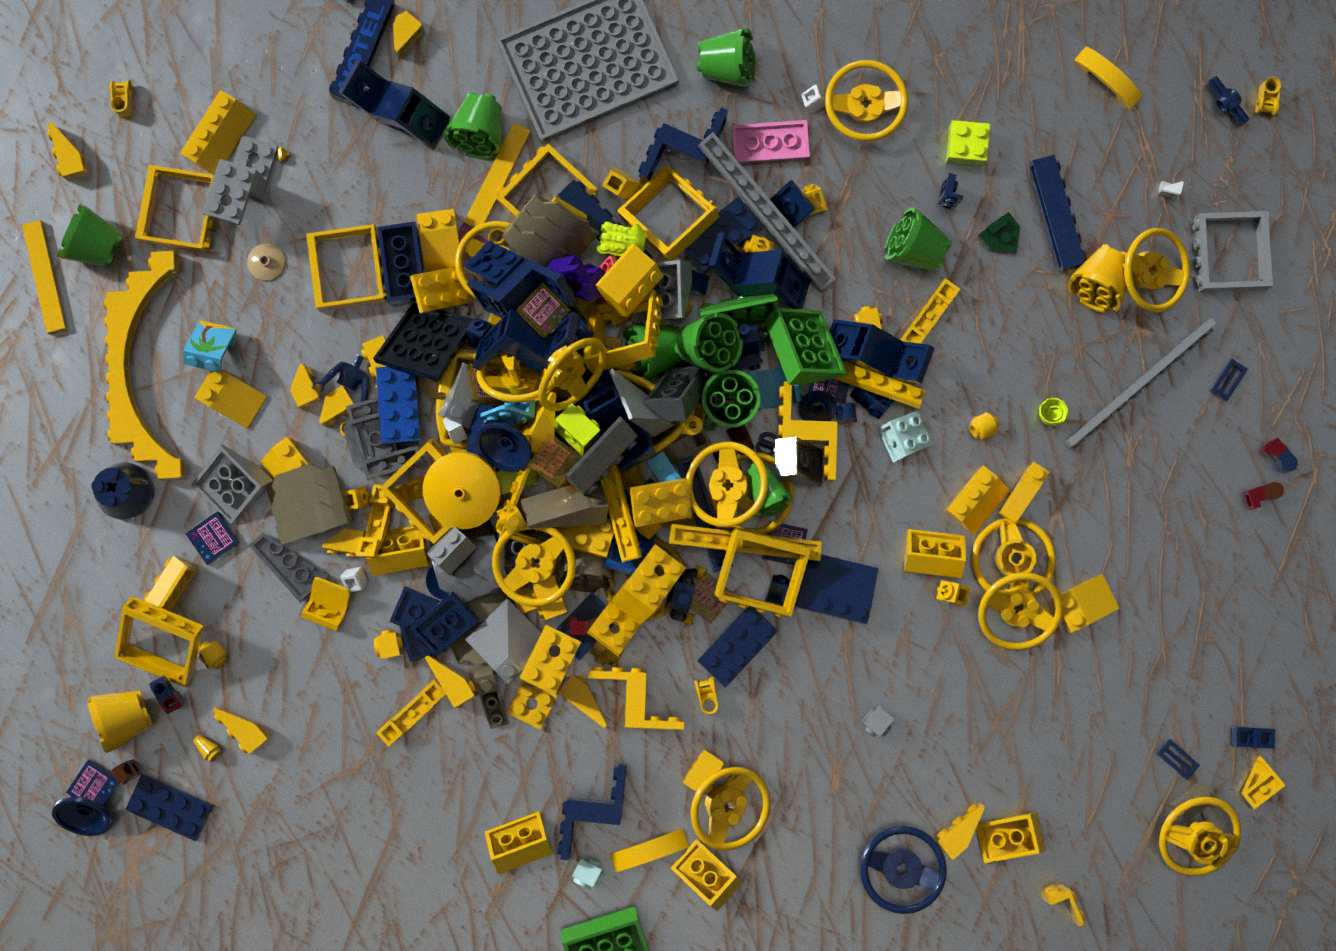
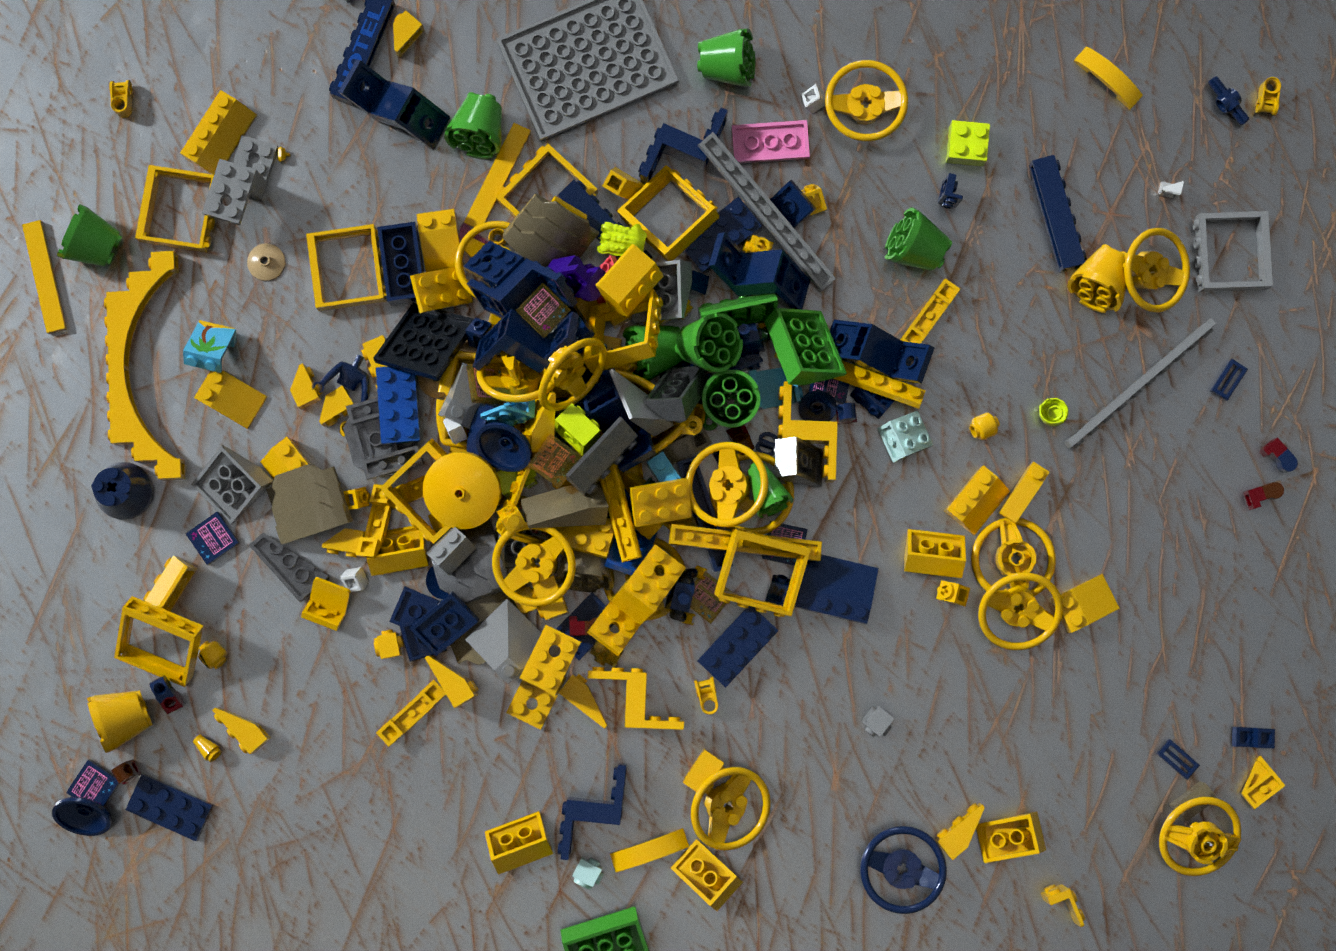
(70, 160): yellow slope -> none
(490, 696): dark tan slope -> none
(870, 316): yellow brick -> none
(1002, 235): dark green plate -> none

